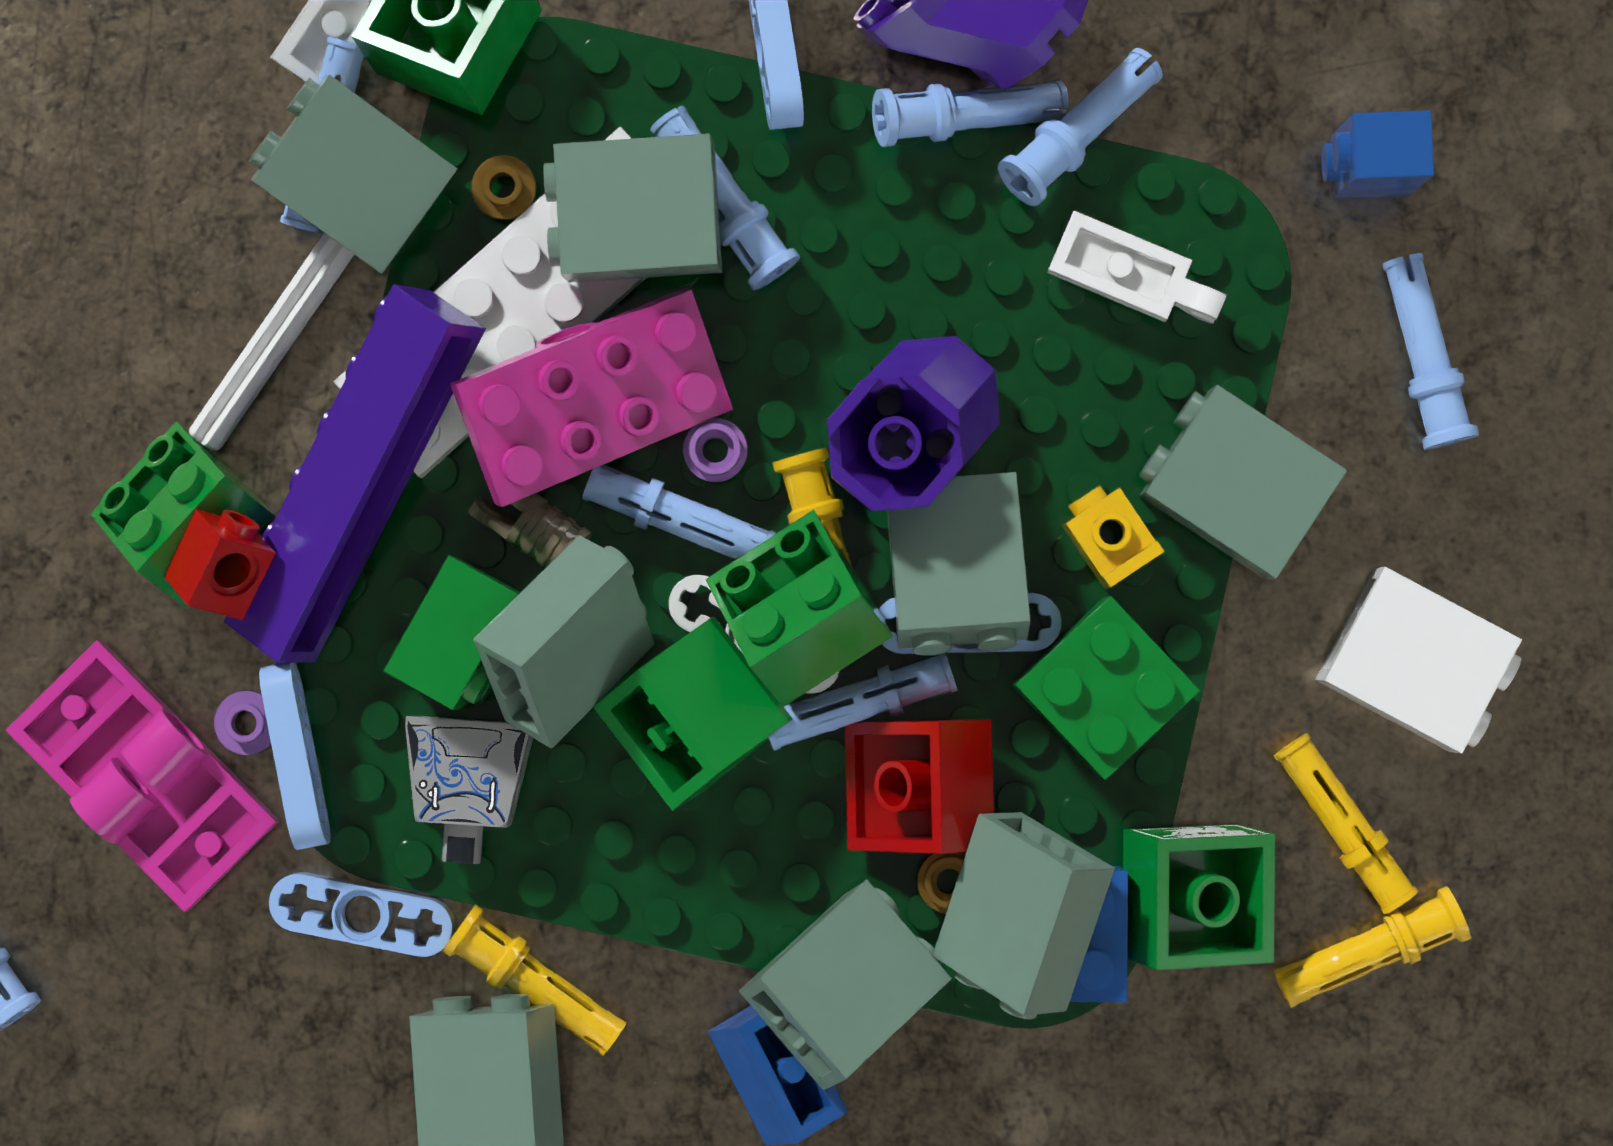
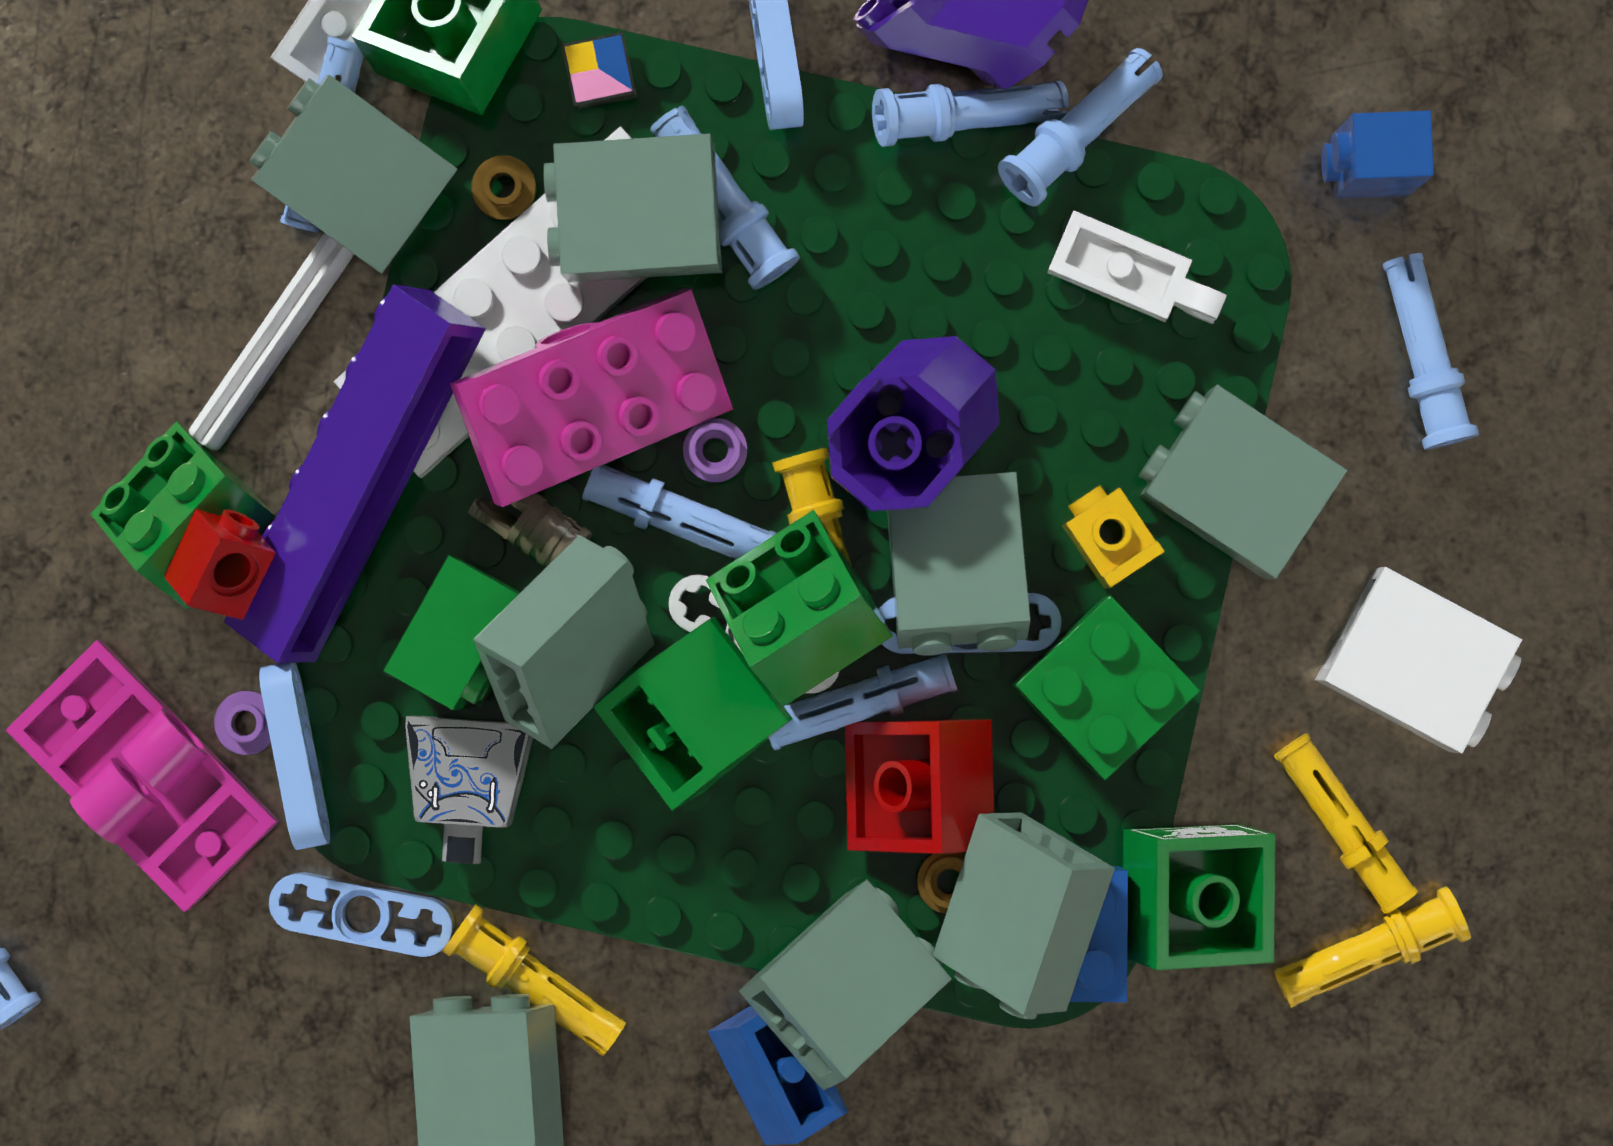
(599, 70): none -> tile

